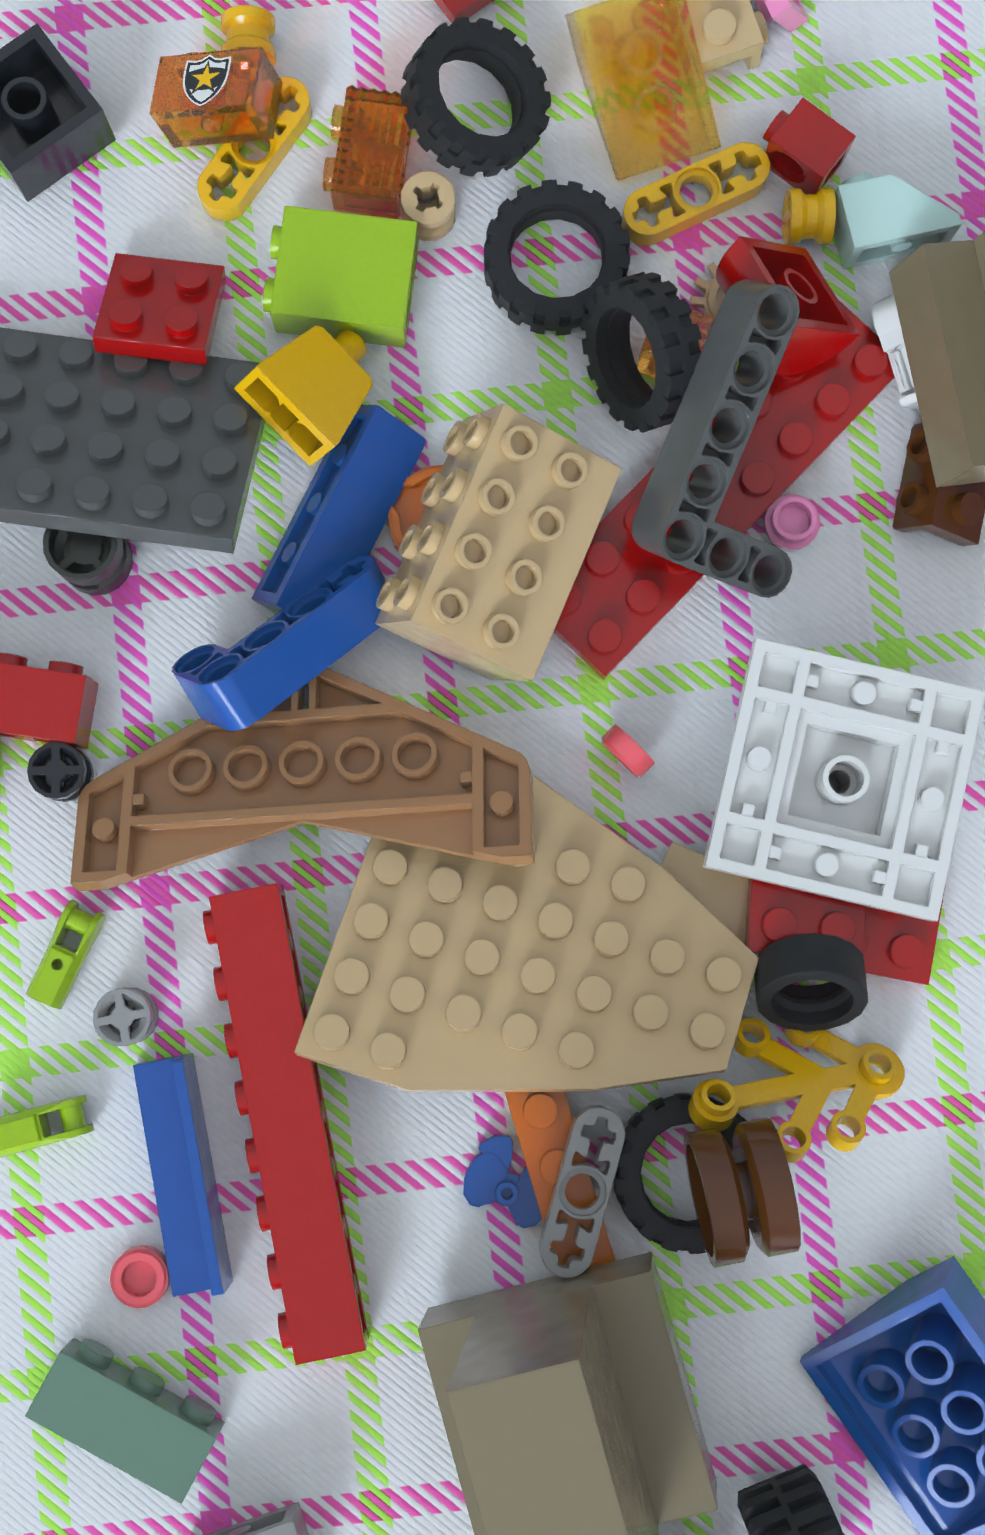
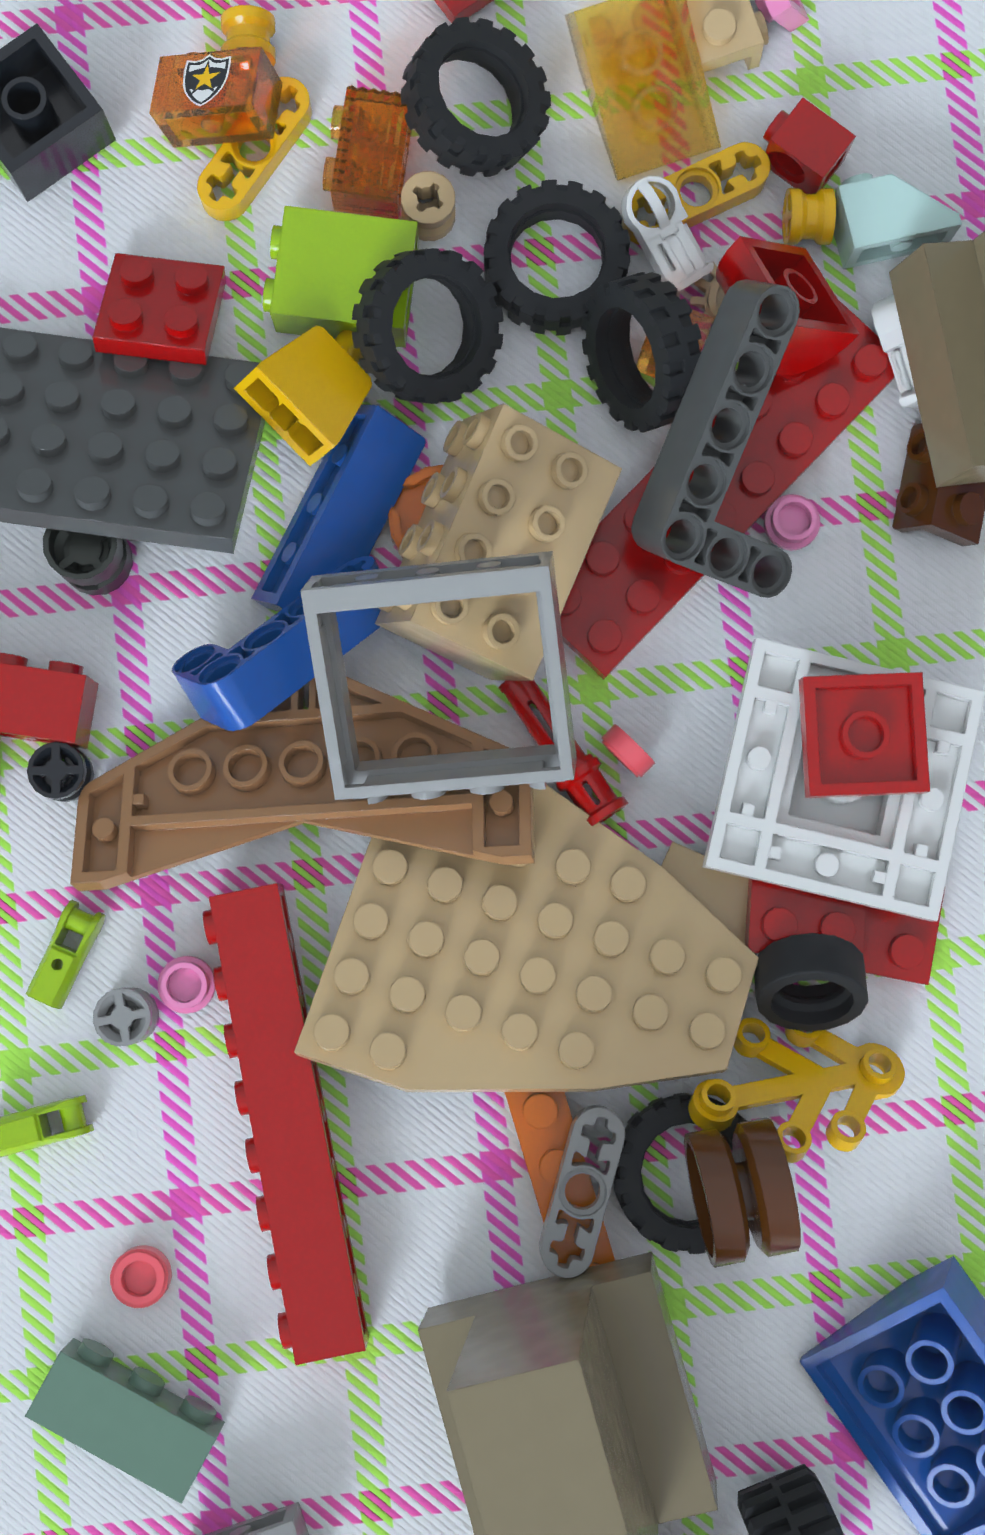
(183, 1175): blue panel -> none
(186, 984): none -> bright pink plate
(434, 775): none -> light grey window
(478, 314): none -> black tyre
(491, 1181): blue piece -> none
(521, 696): none -> red pin
(670, 246): none -> white piece
(864, 735): none -> red plate

